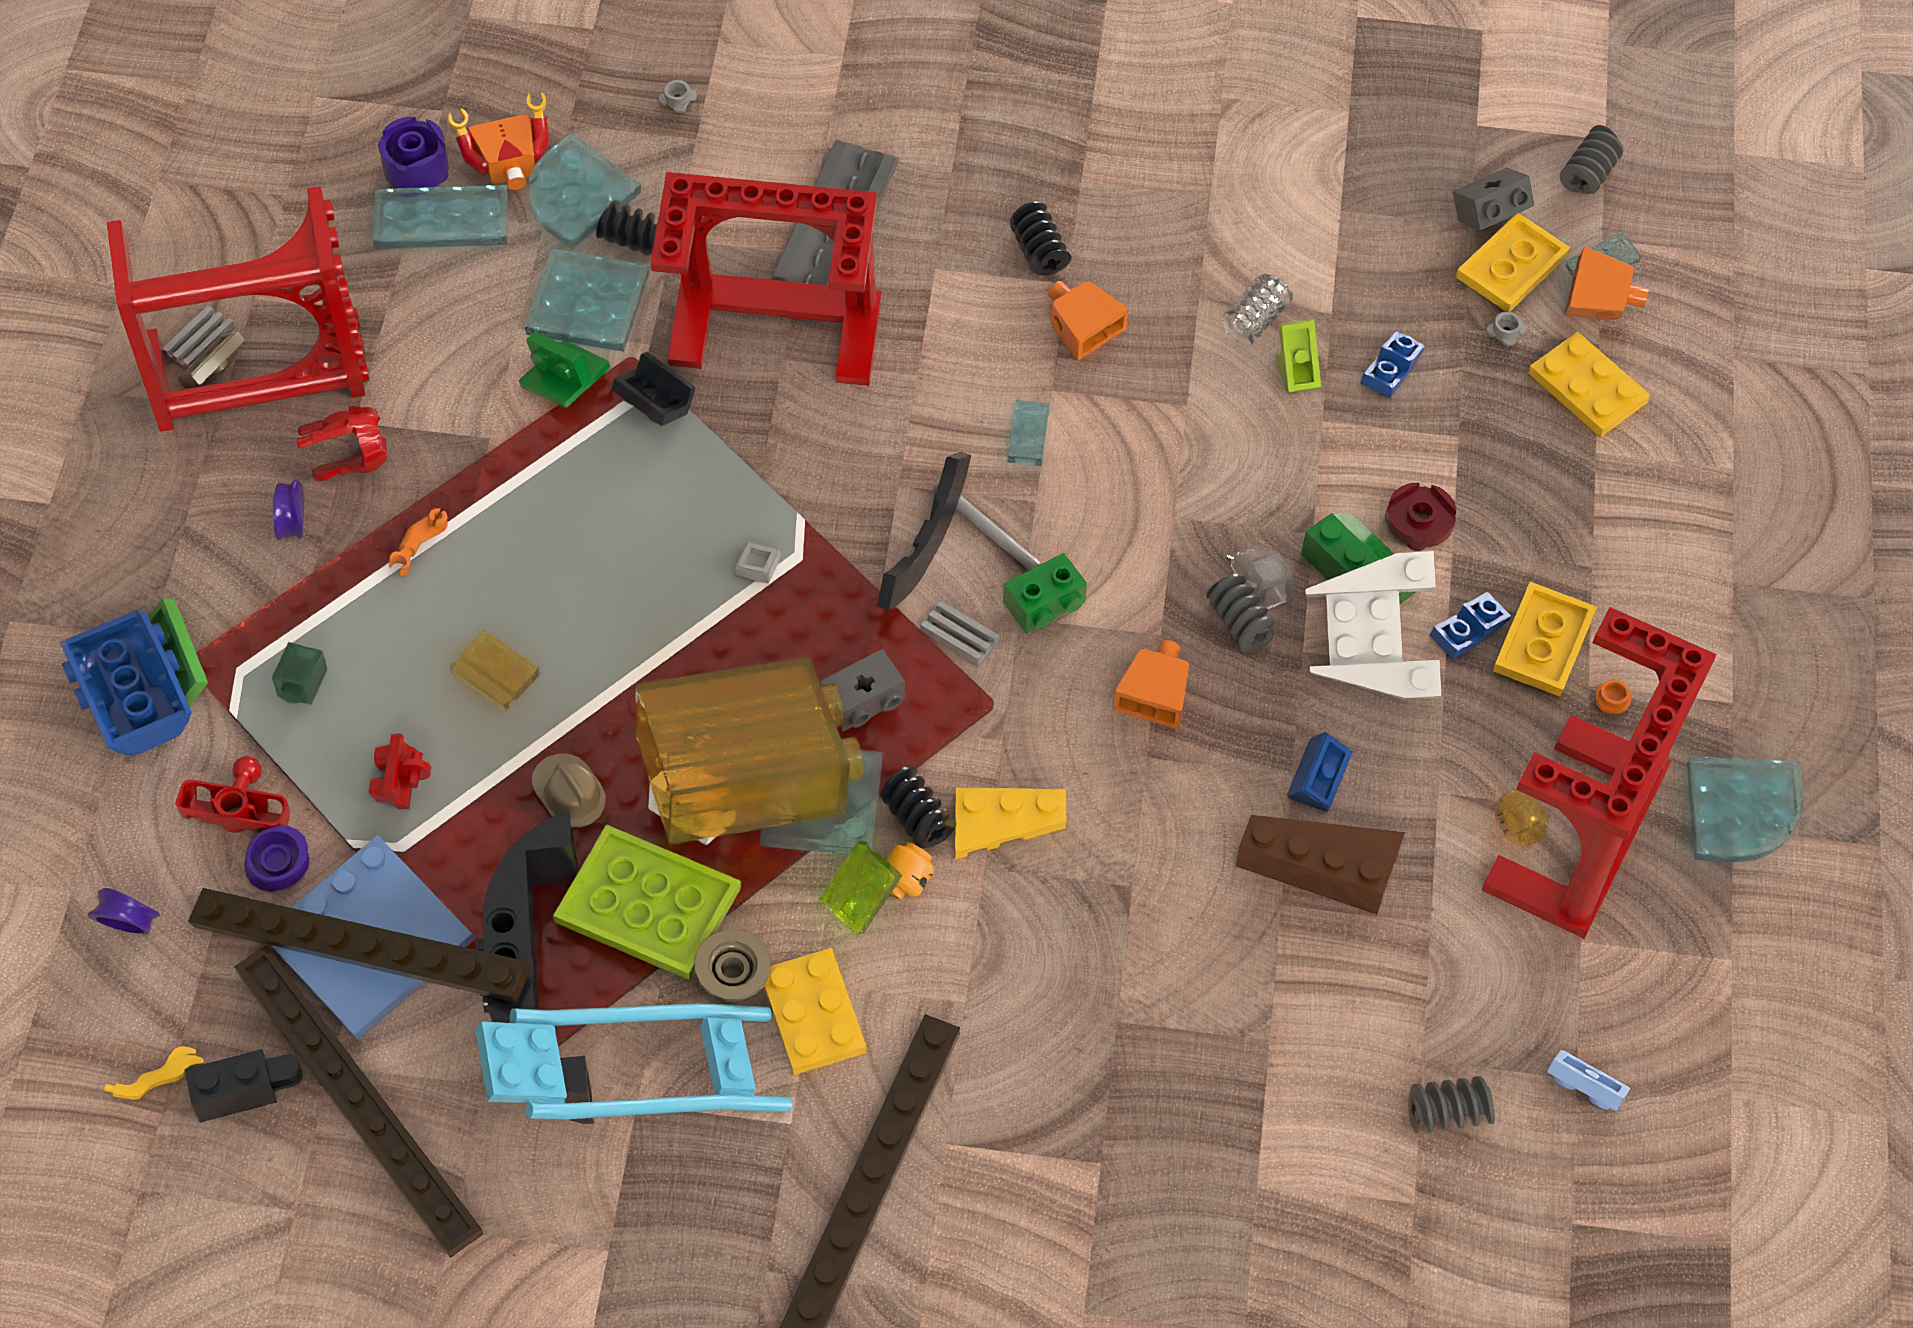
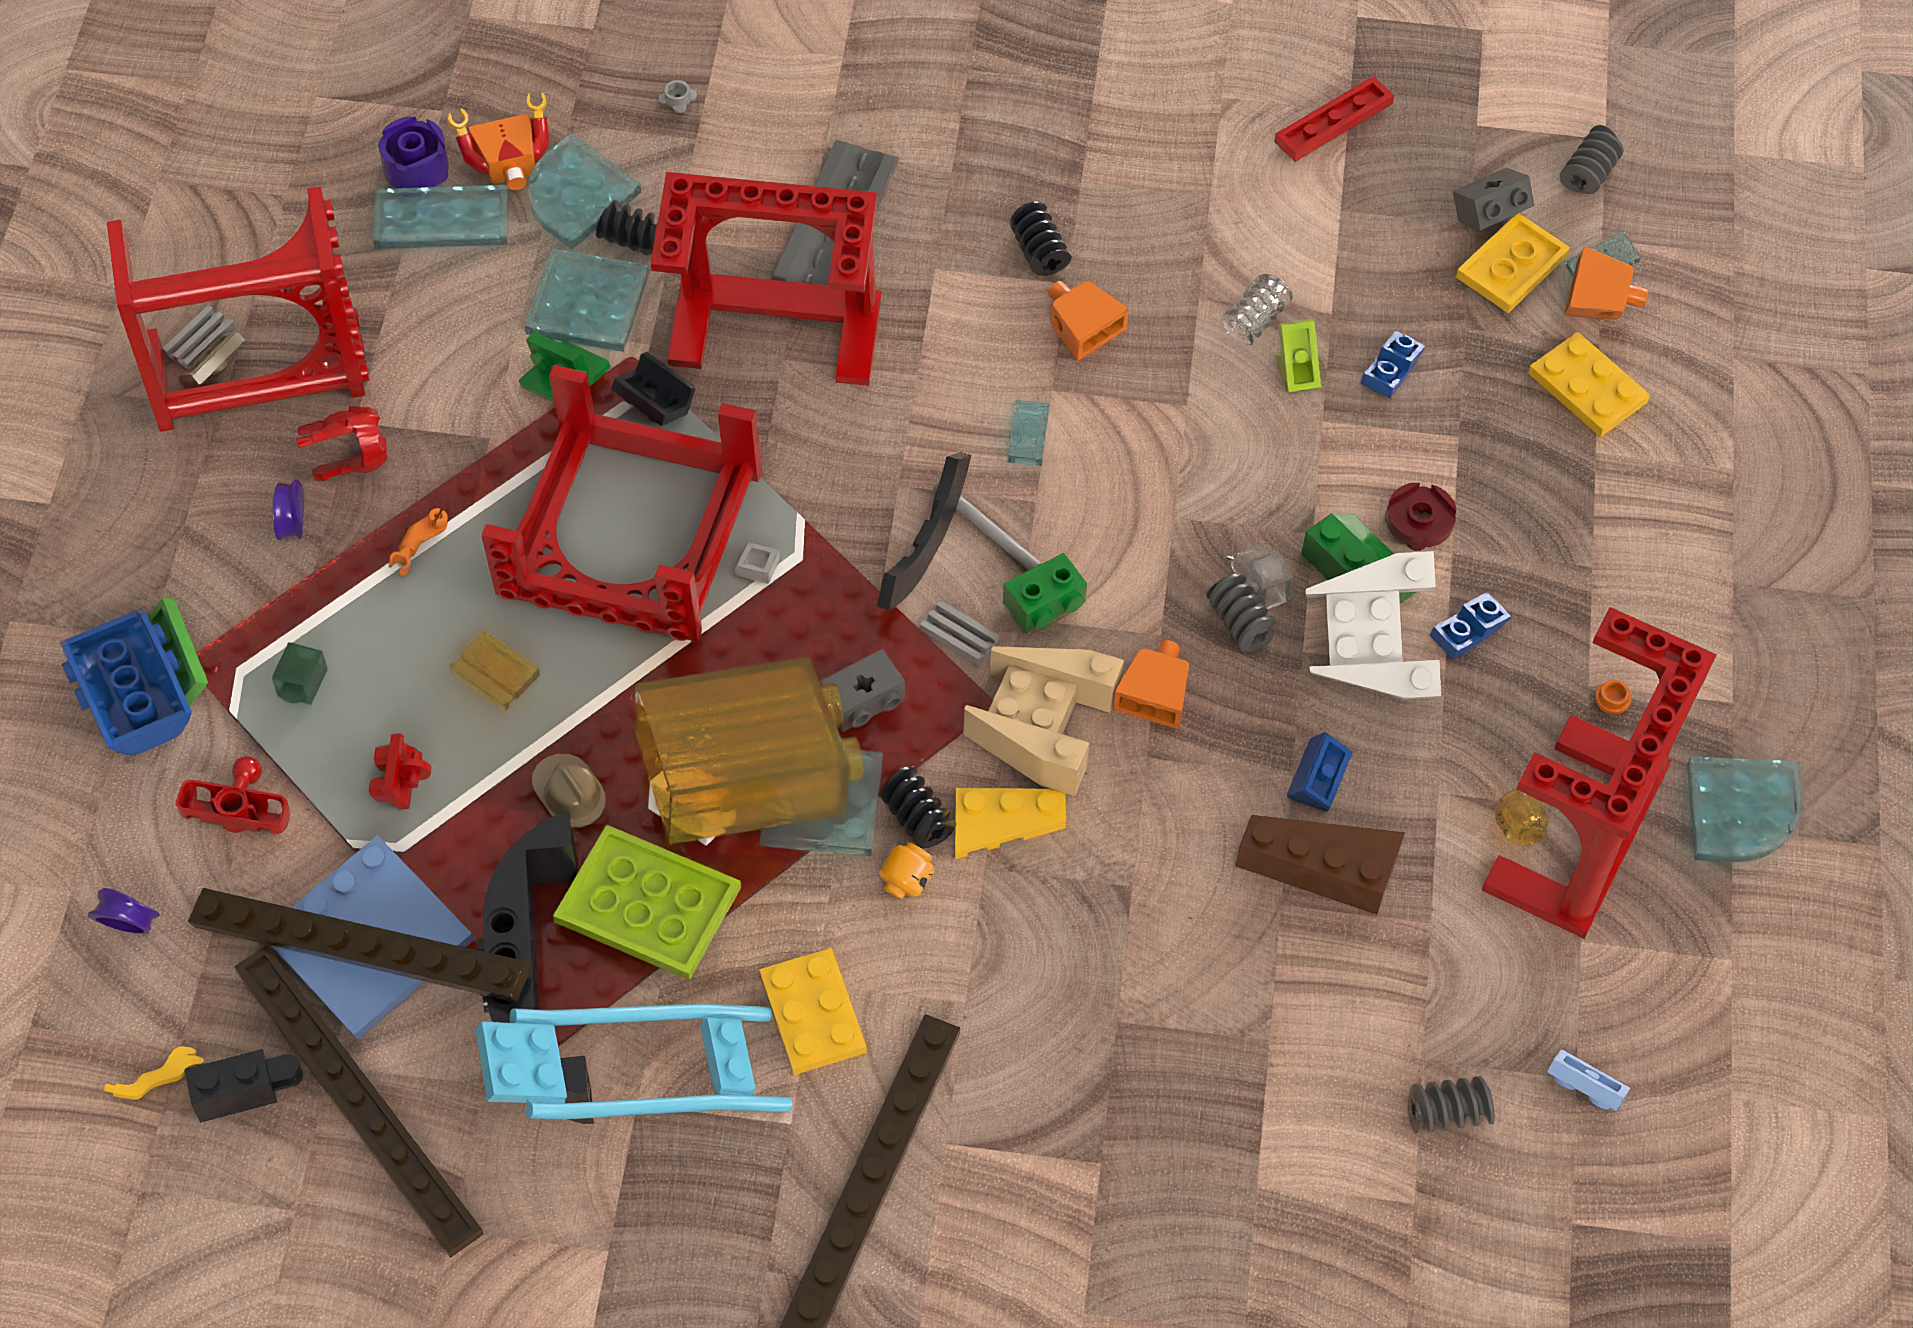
(276, 858): dark purple piece -> none
(681, 592): none -> red arch
(732, 965): dark tan piece -> none
(860, 887): clear neon green plate -> none
(1035, 706): none -> tan wedge
(1334, 118): none -> red plate
(1513, 326): light grey plate -> none
(1545, 639): yellow plate -> none

